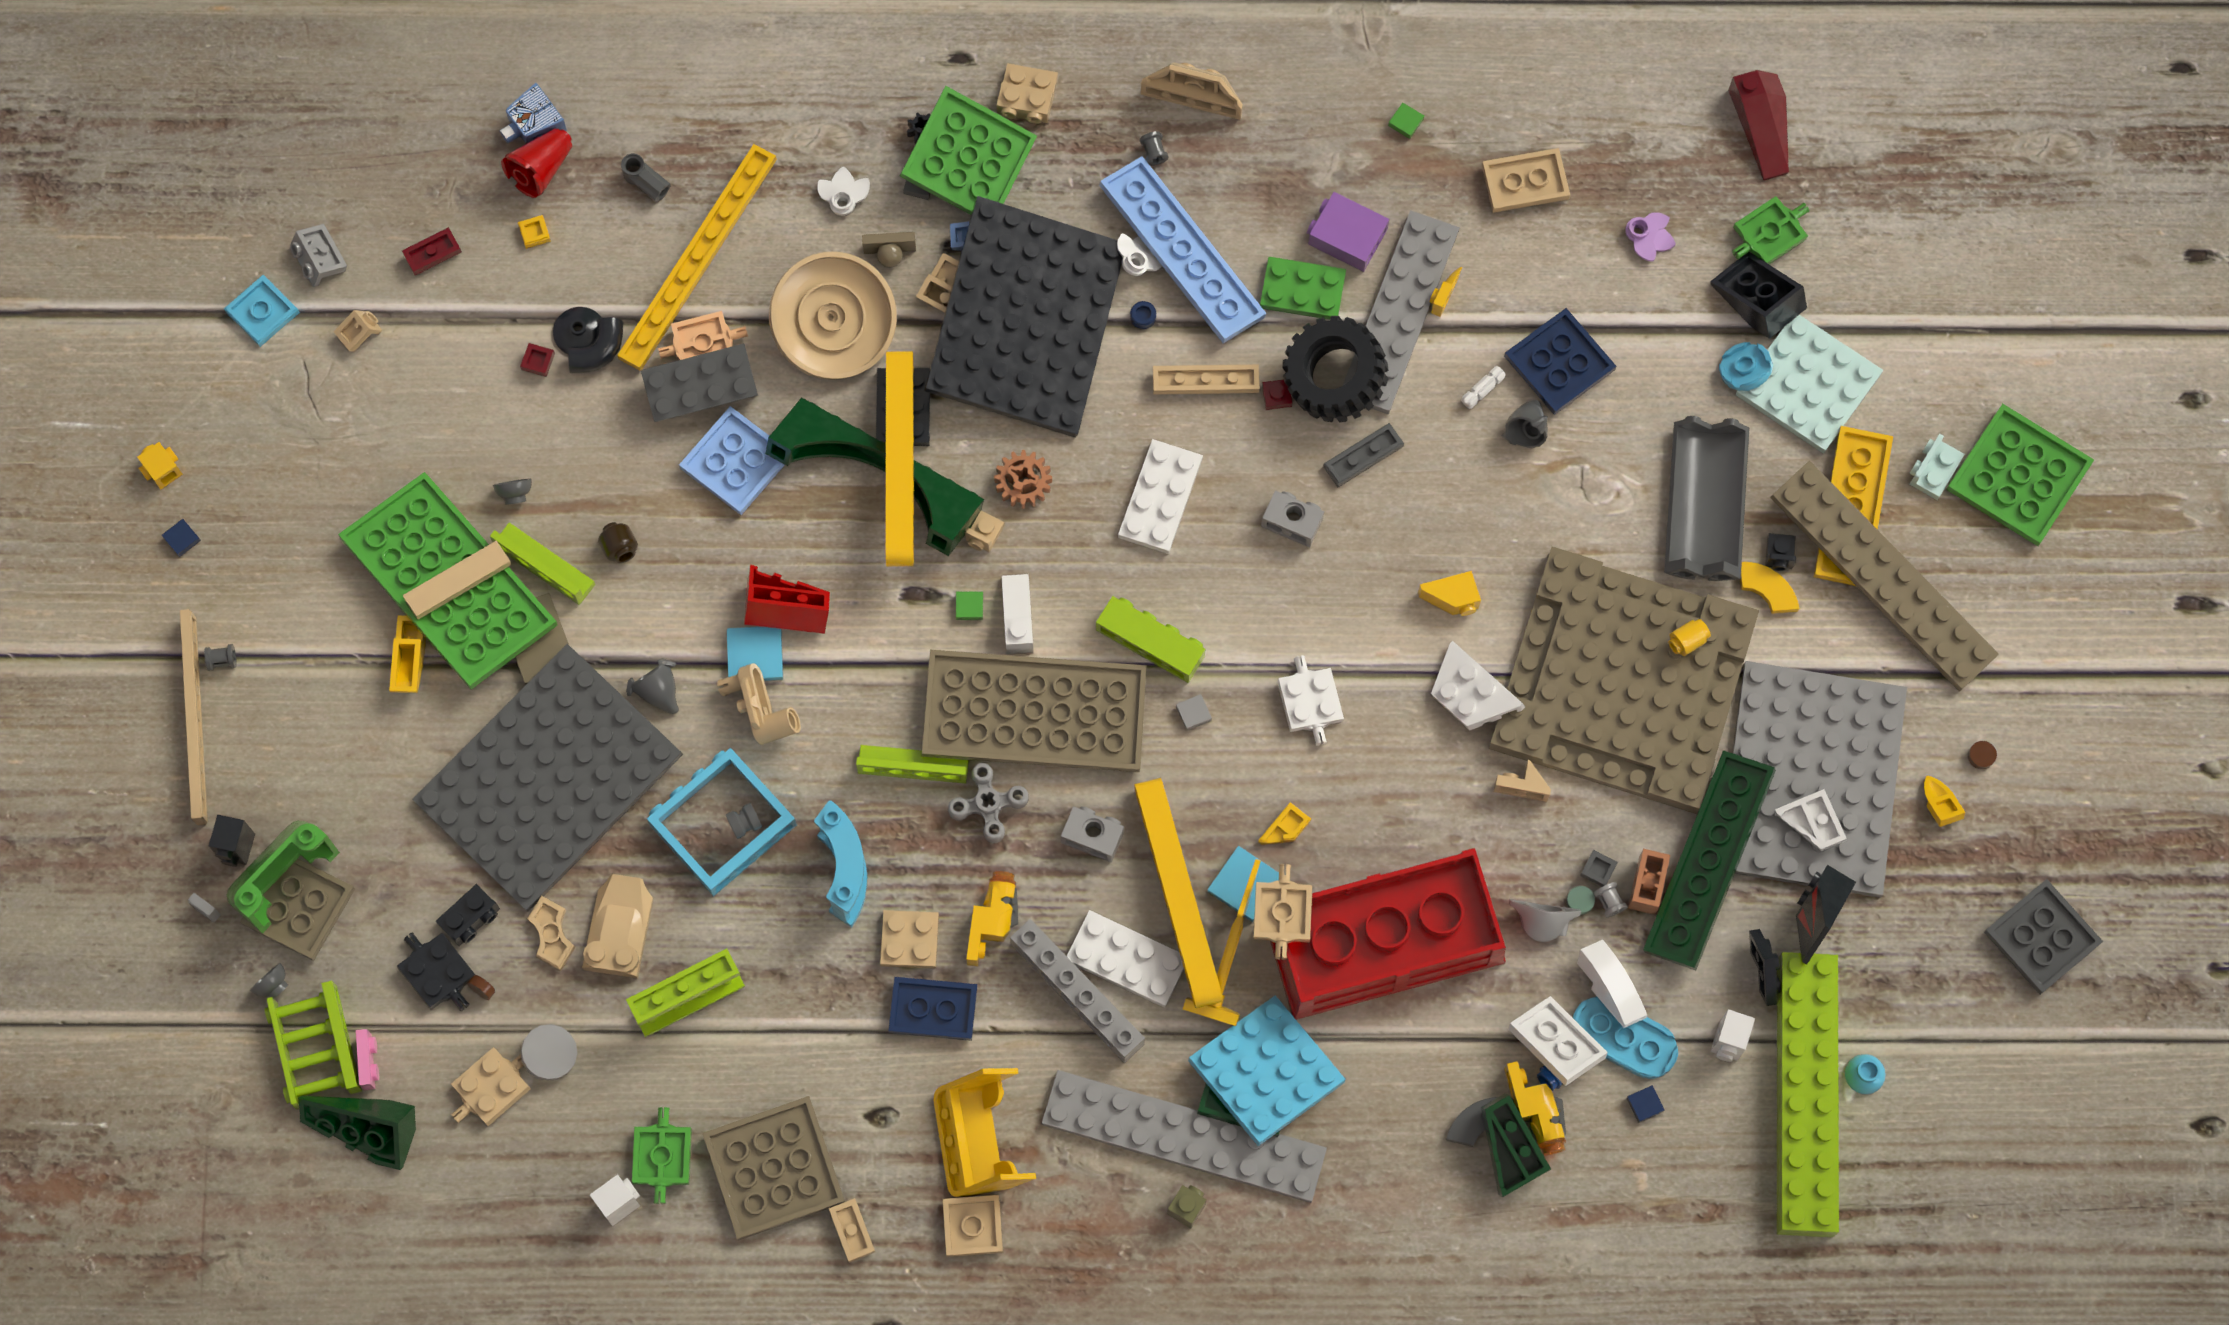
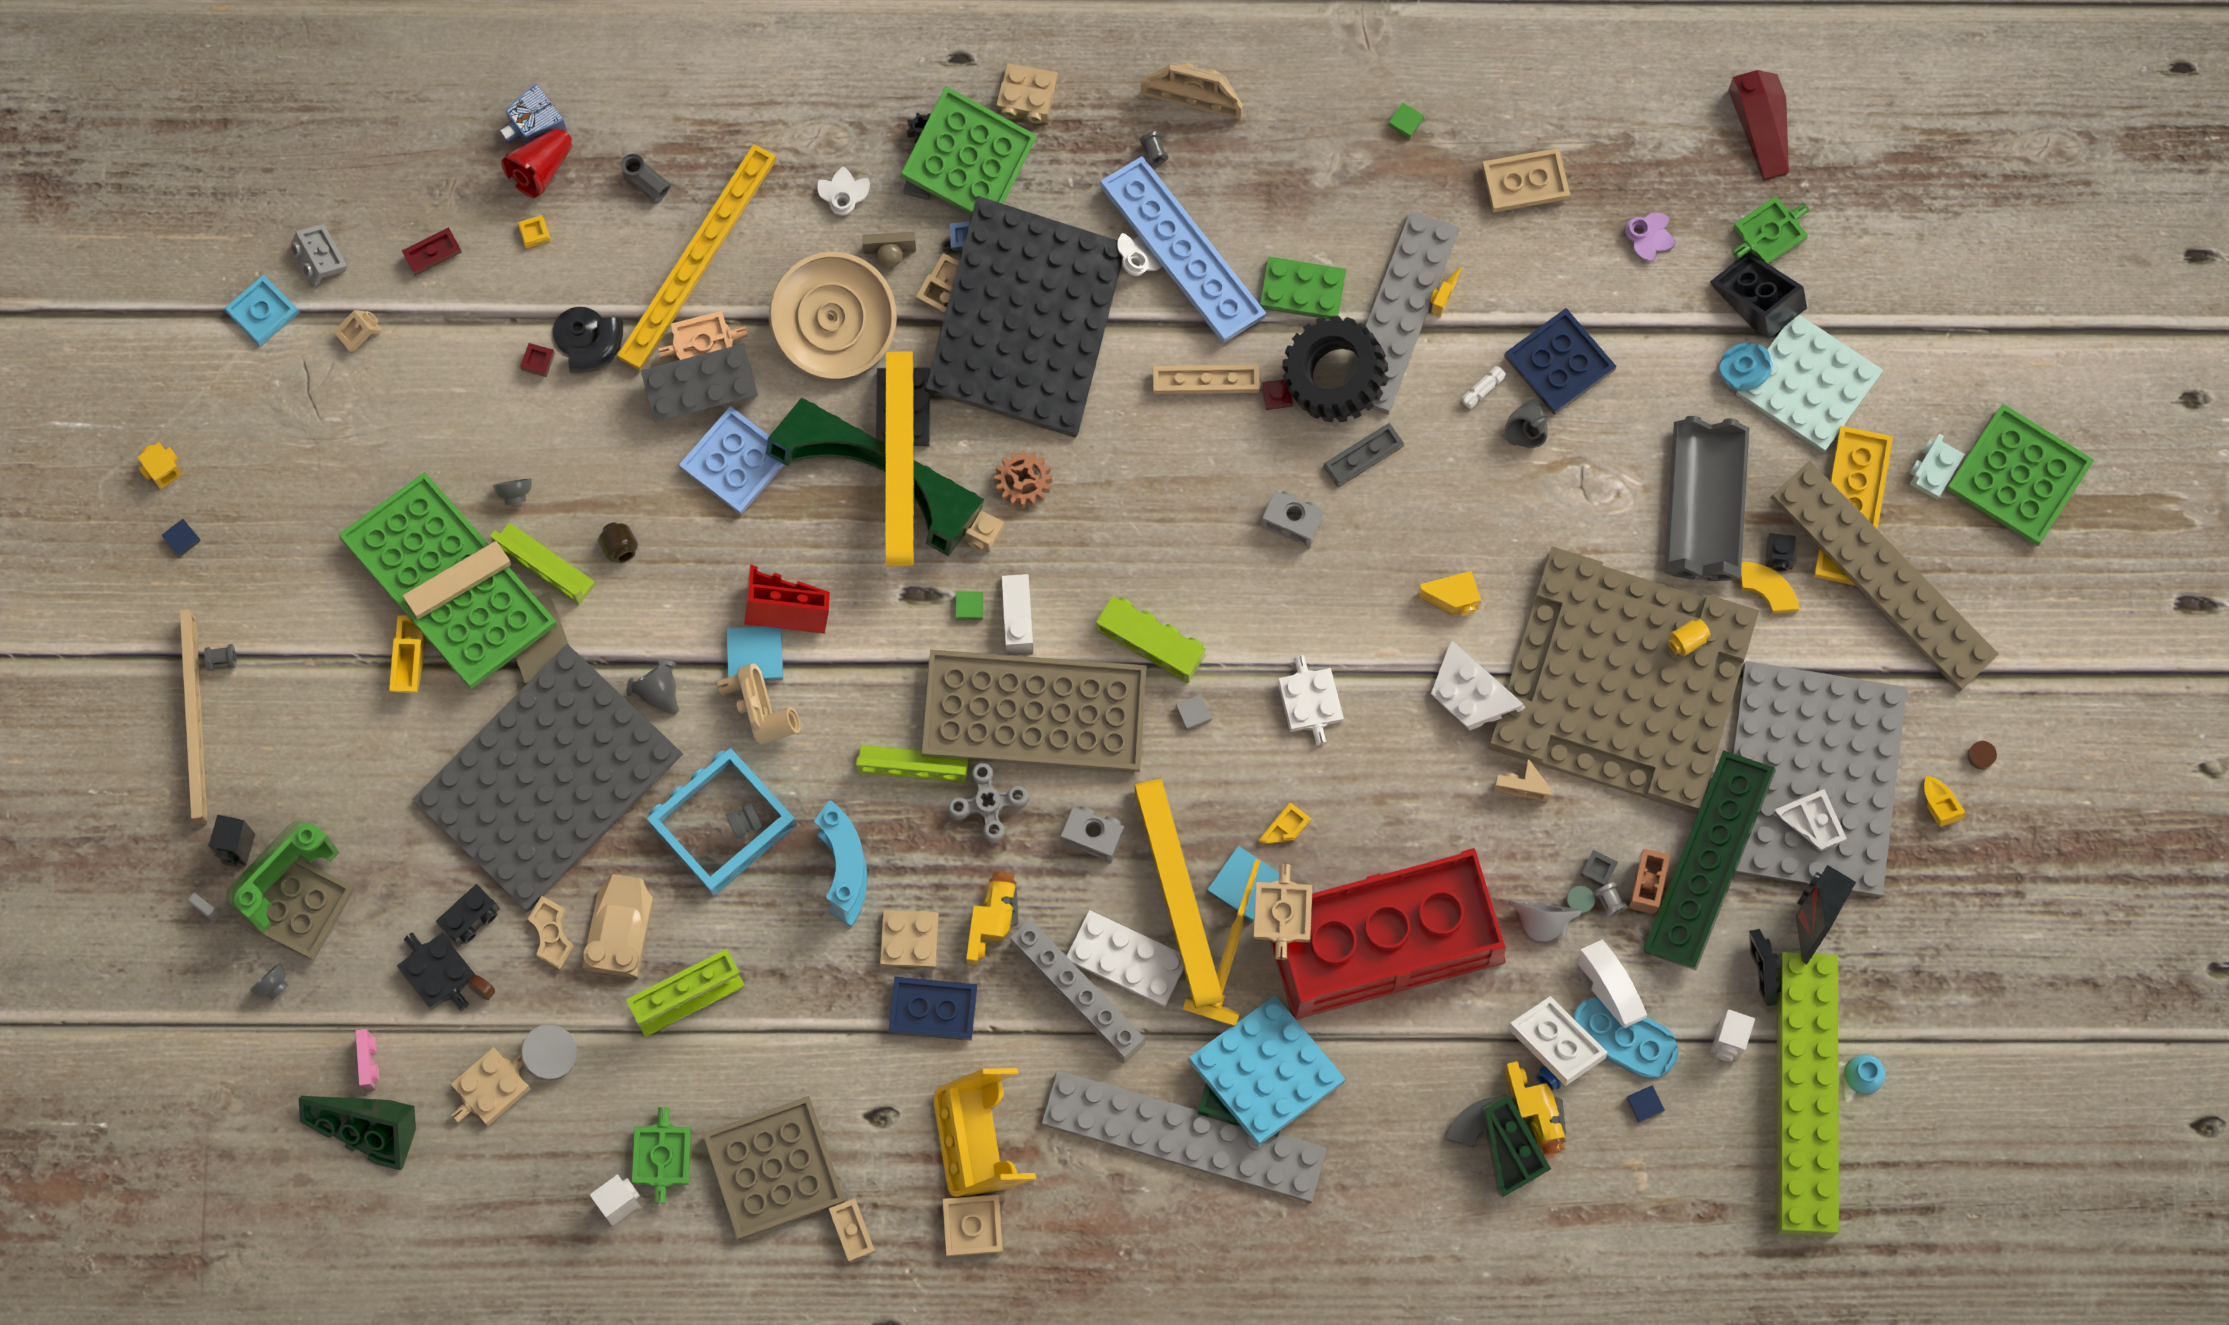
(334, 1025): lime fence -> none
(1143, 315): dark blue tile -> none
(1160, 496): white plate -> none
(1187, 1205): olive brick -> none
(1347, 231): medium lavender brick -> none
(2043, 936): dark grey plate -> none

